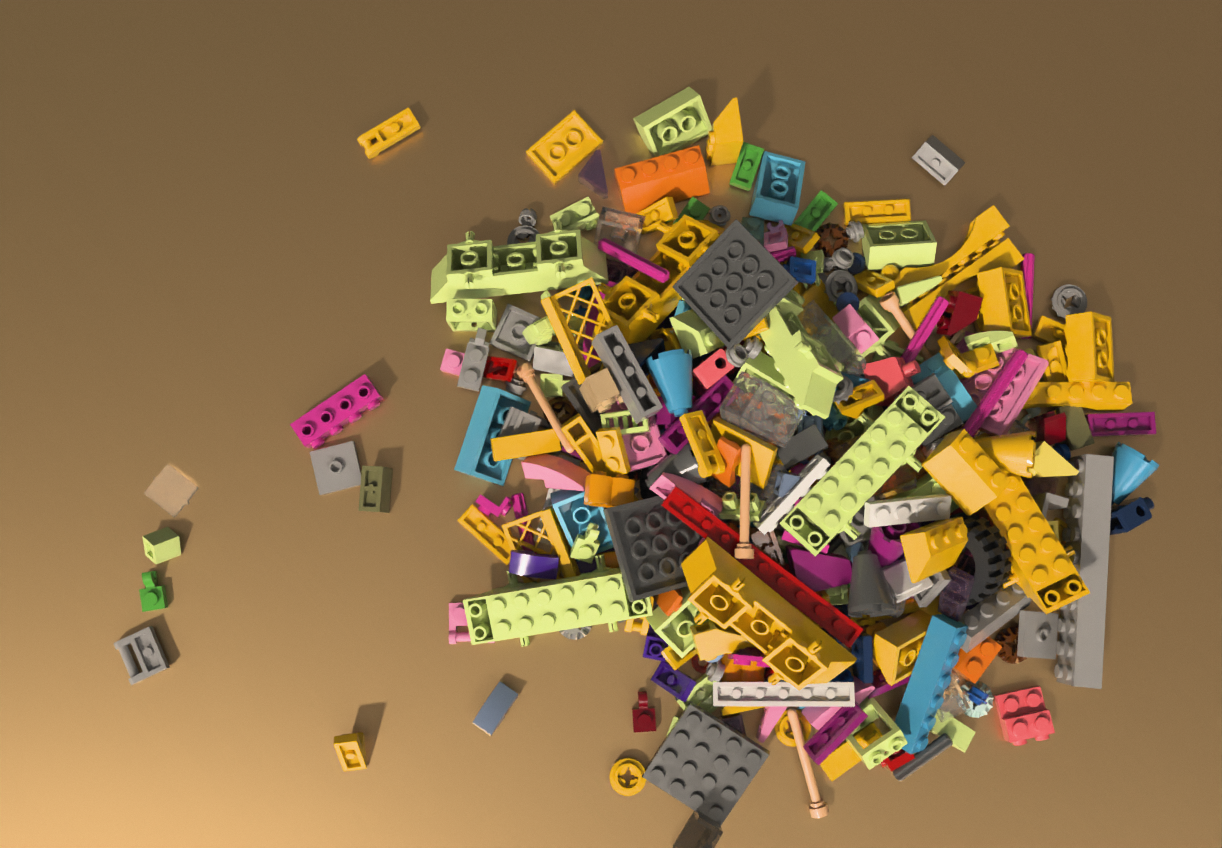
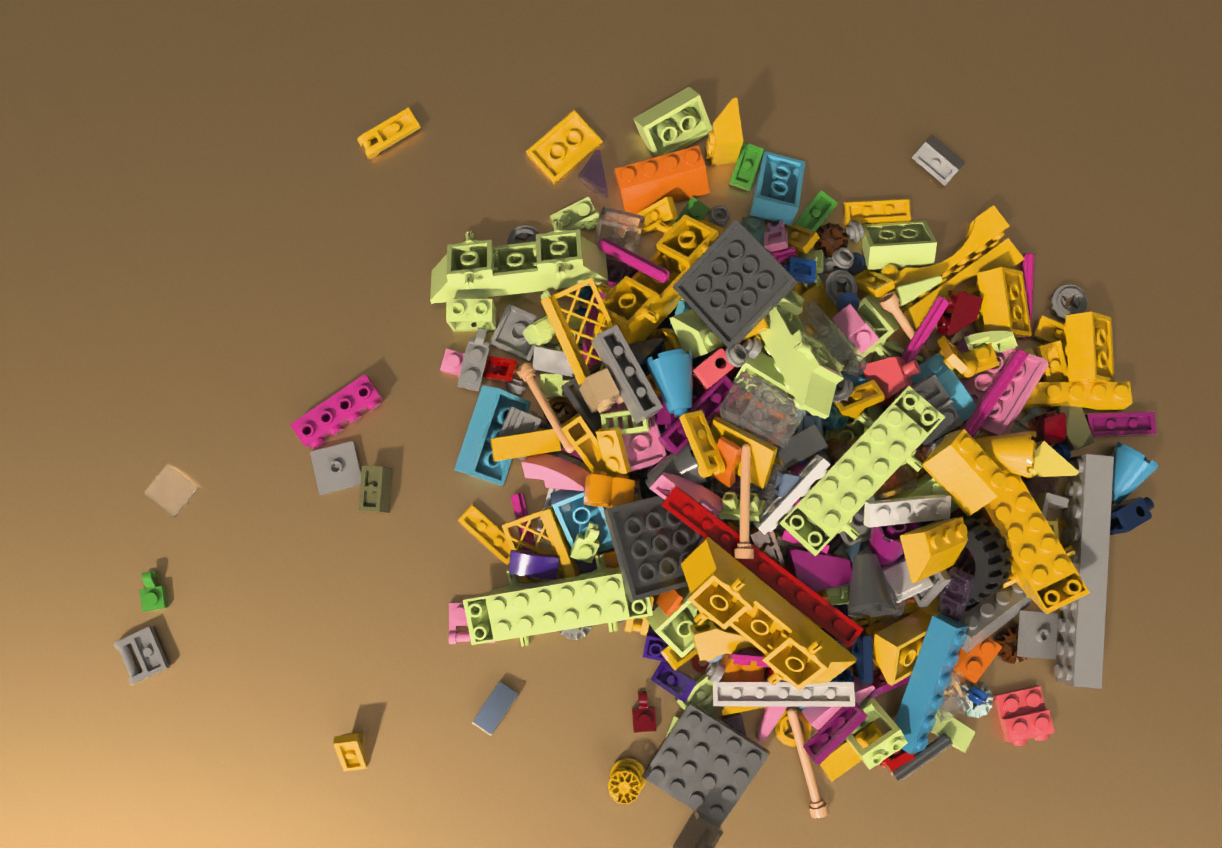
(161, 545): yellowish green panel -> none
(488, 506): dark pink bracket -> none
(523, 218): light grey hinge -> none
(624, 786): none -> yellow wheel

